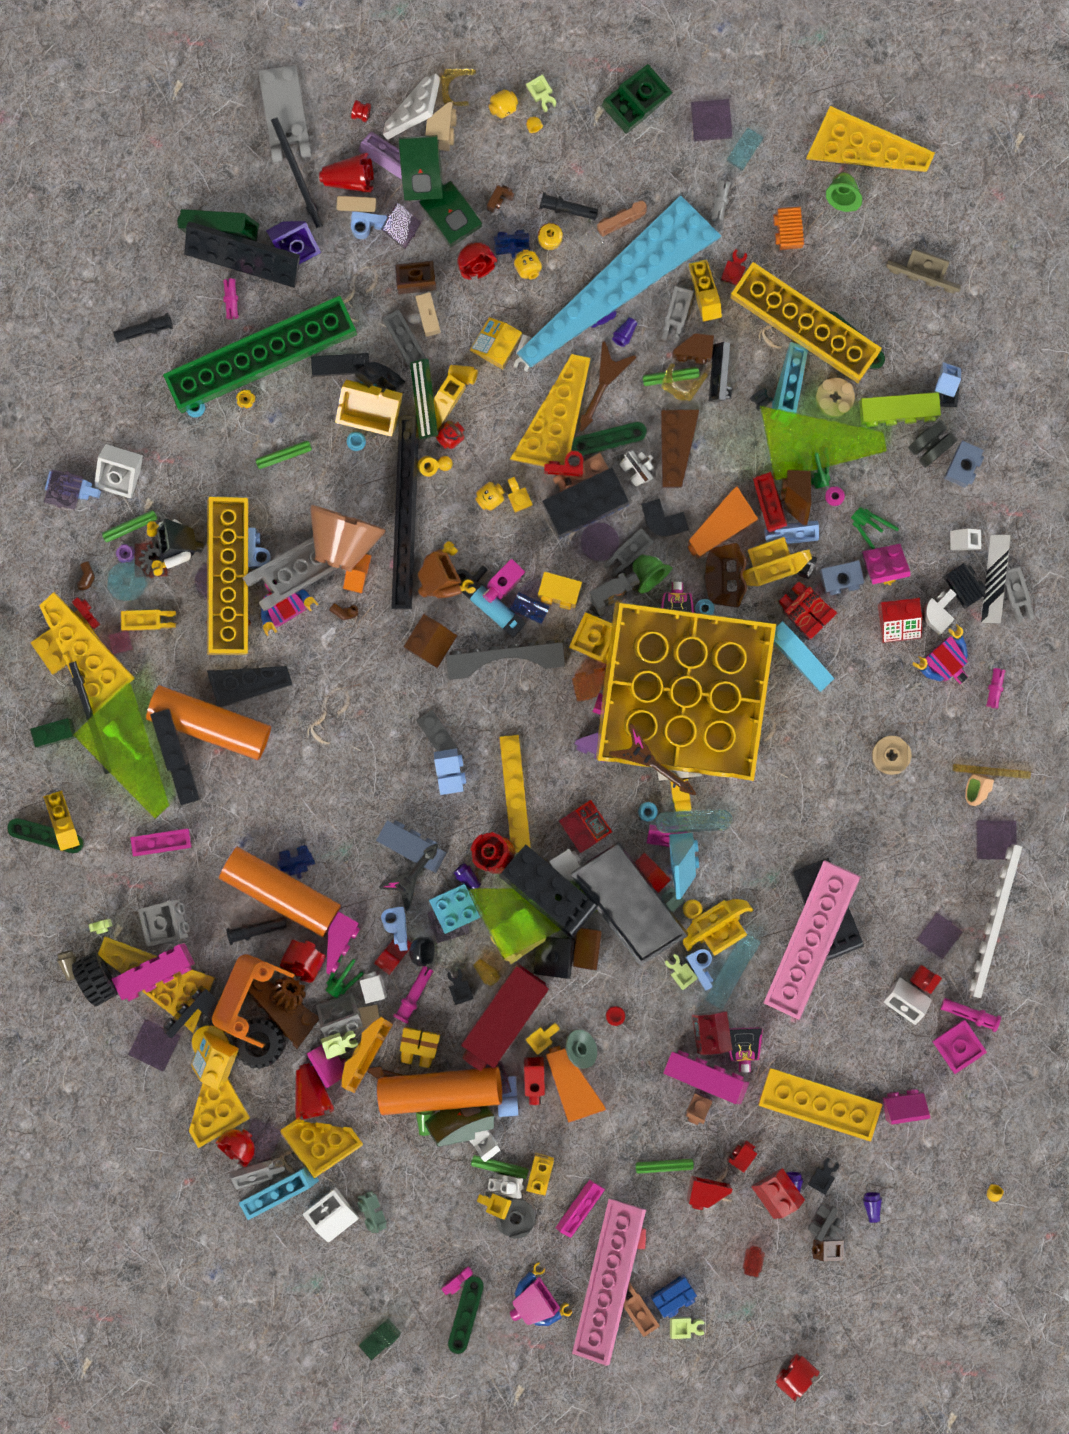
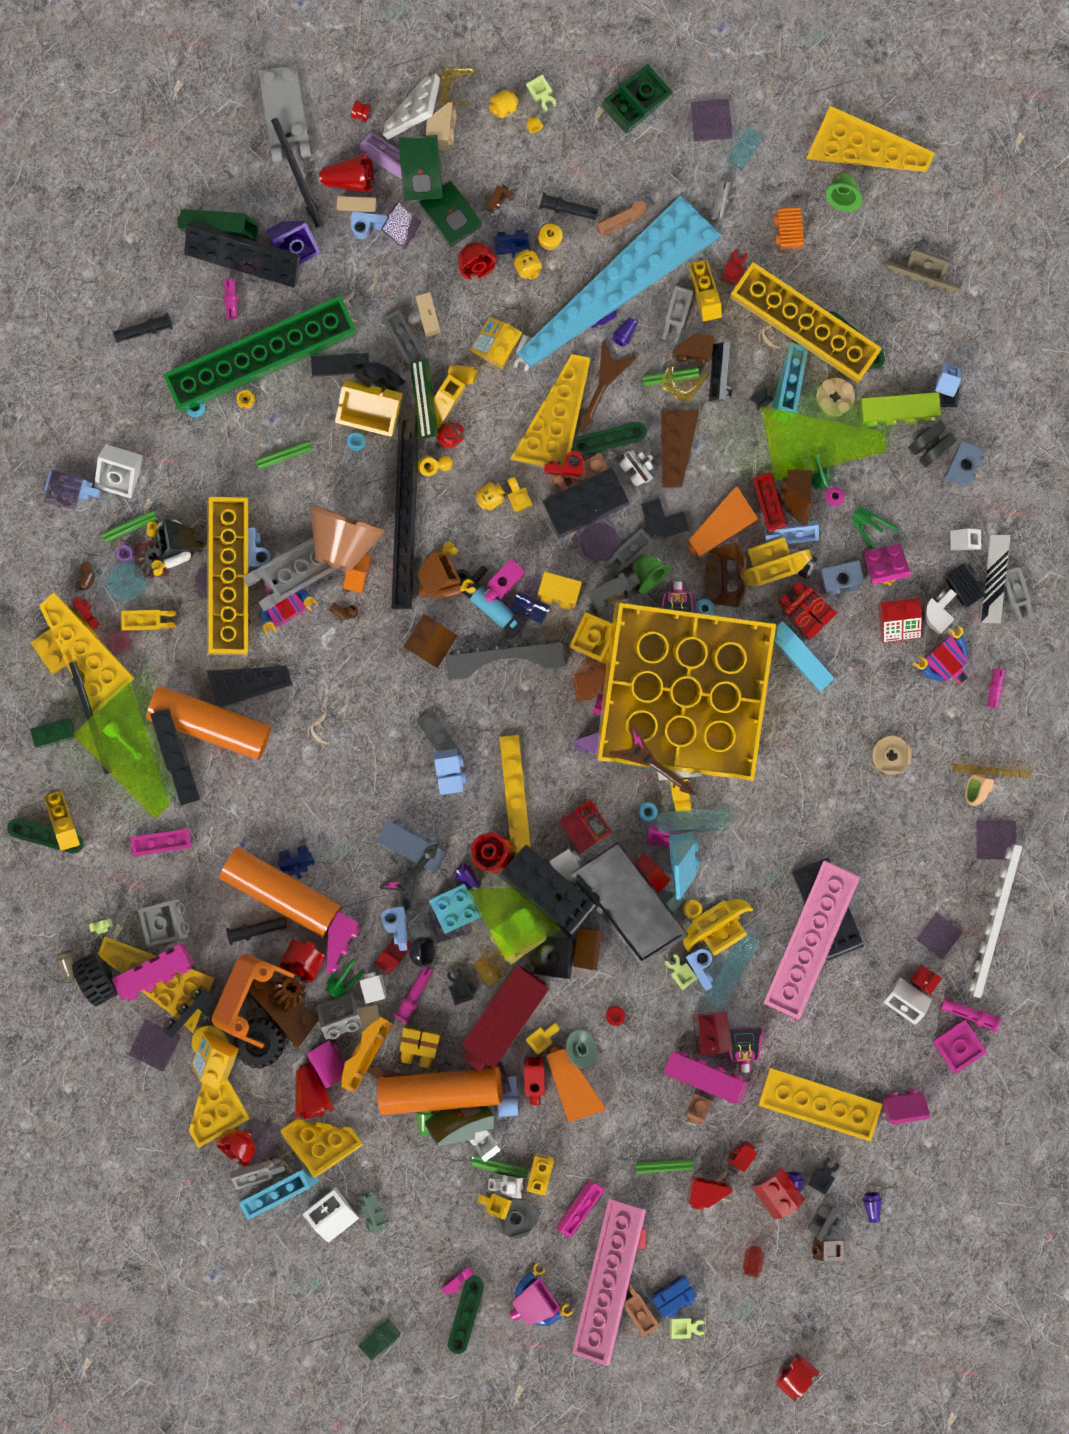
(335, 1044): yellowish green plate -> none
(415, 277): reddish brown slope -> none
(994, 1193): yellow hinge -> none

